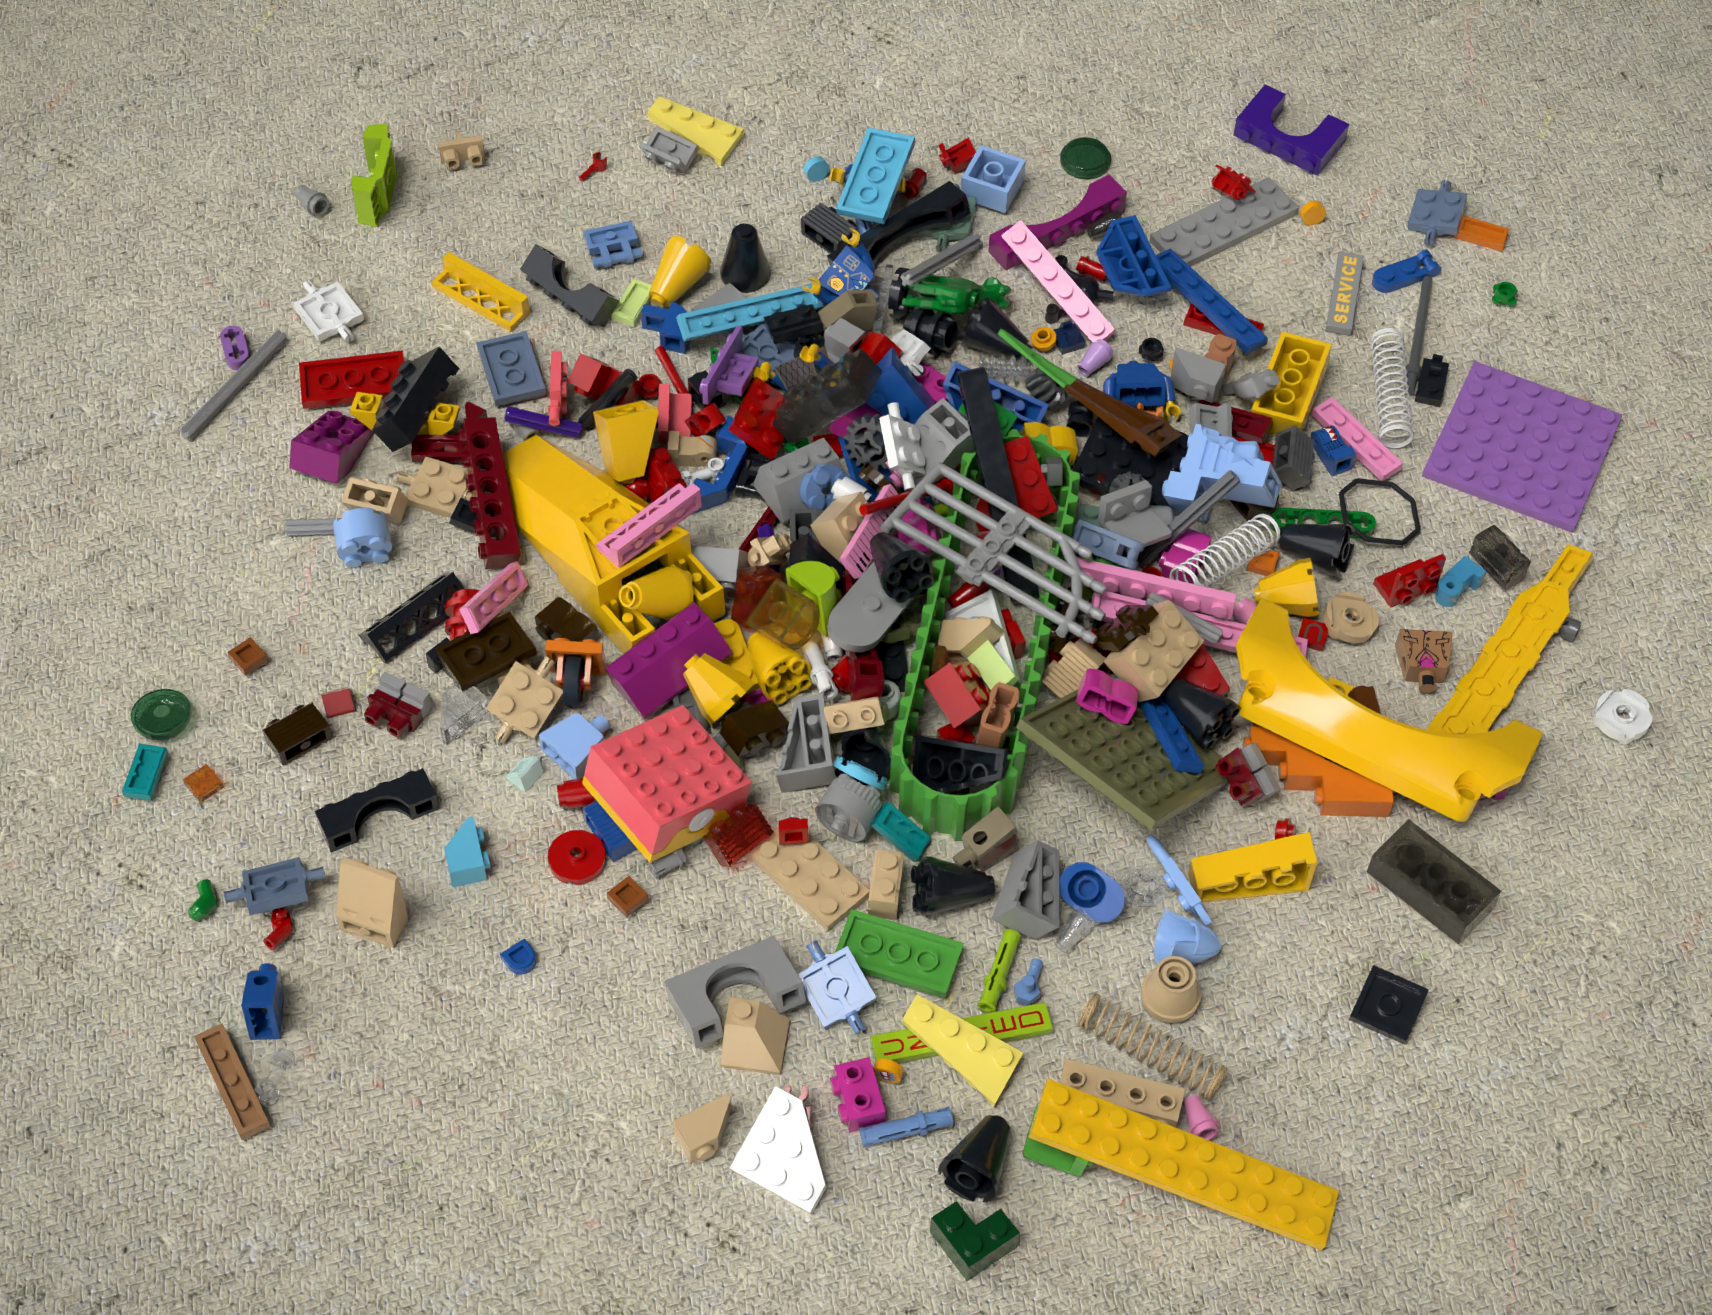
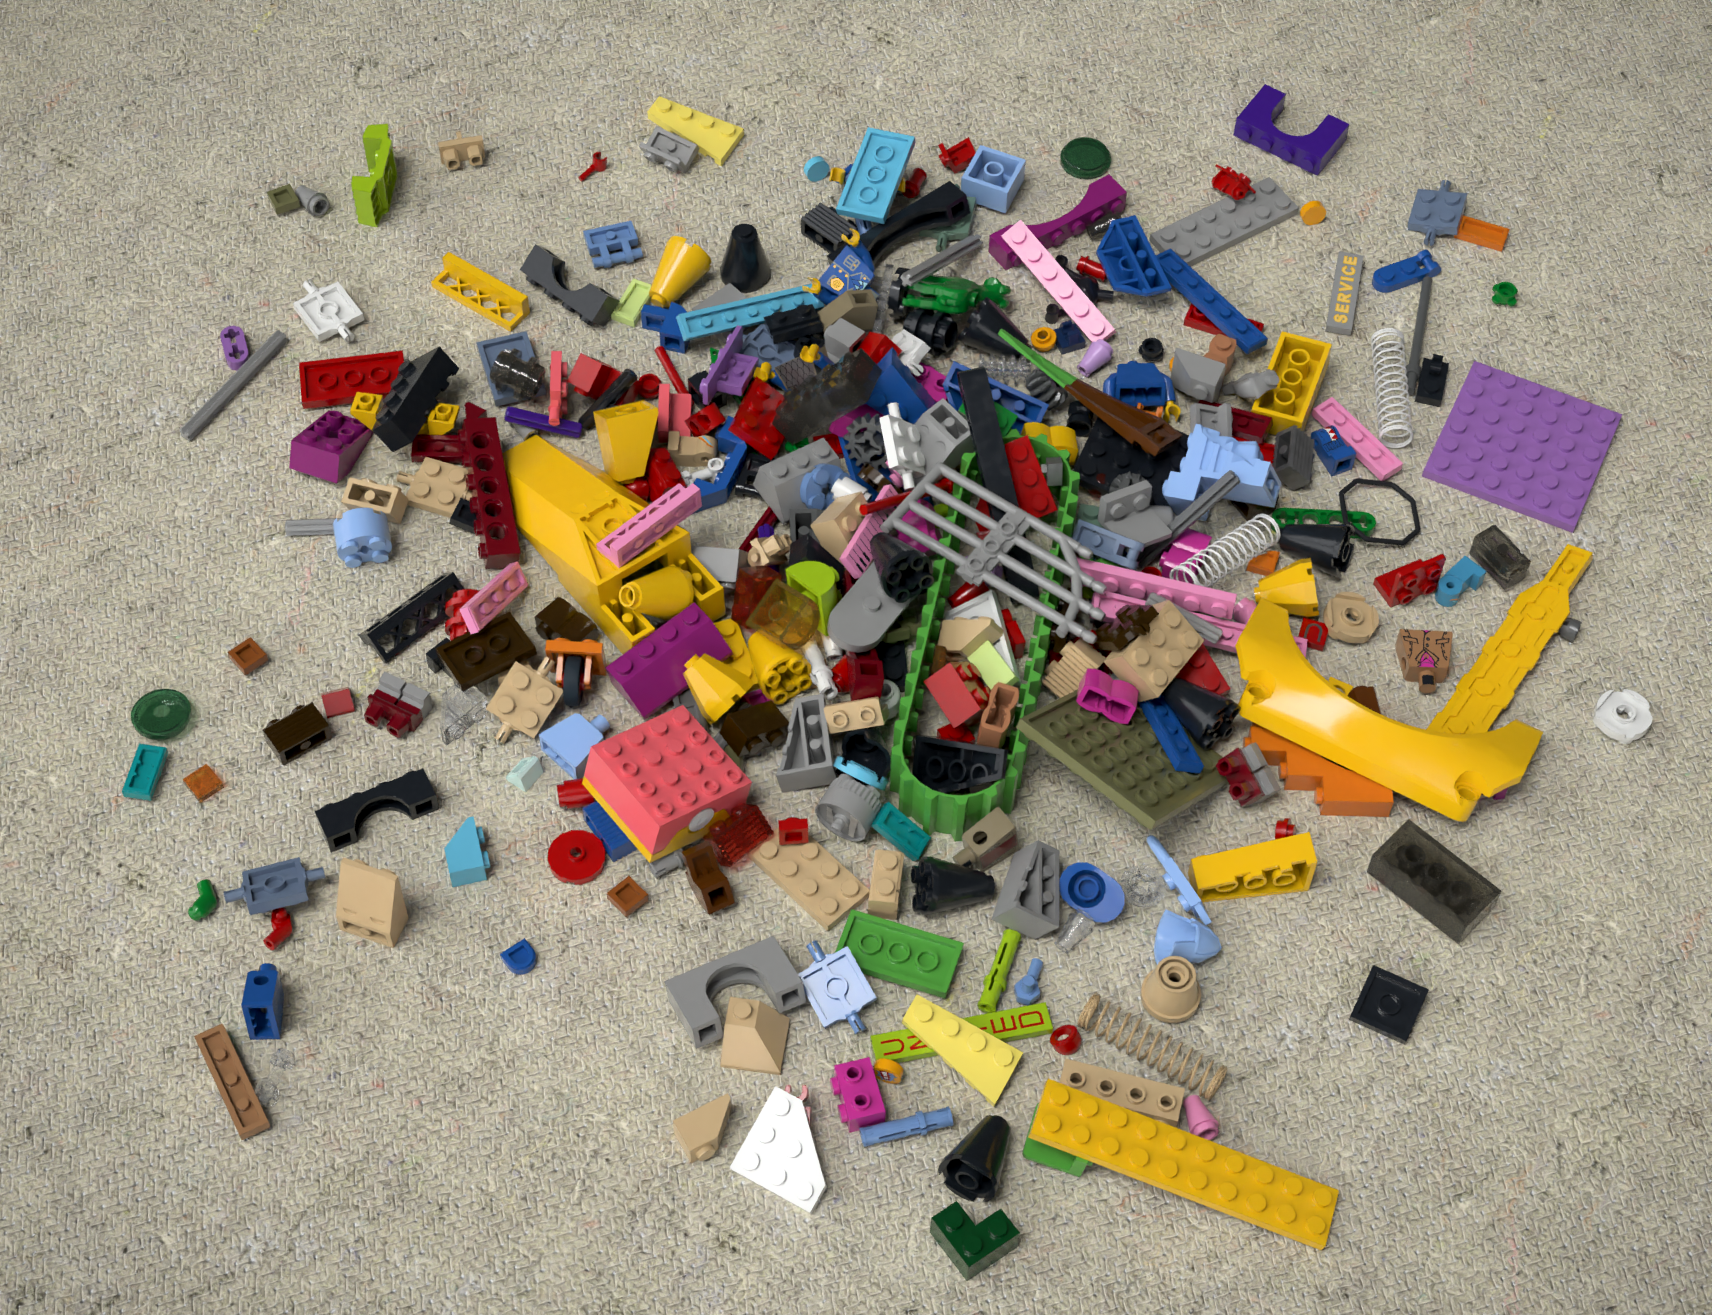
(283, 199): none -> olive plate
(517, 374): none -> clear smoke piece
(706, 879): none -> reddish brown brick
(1070, 1044): none -> red piece

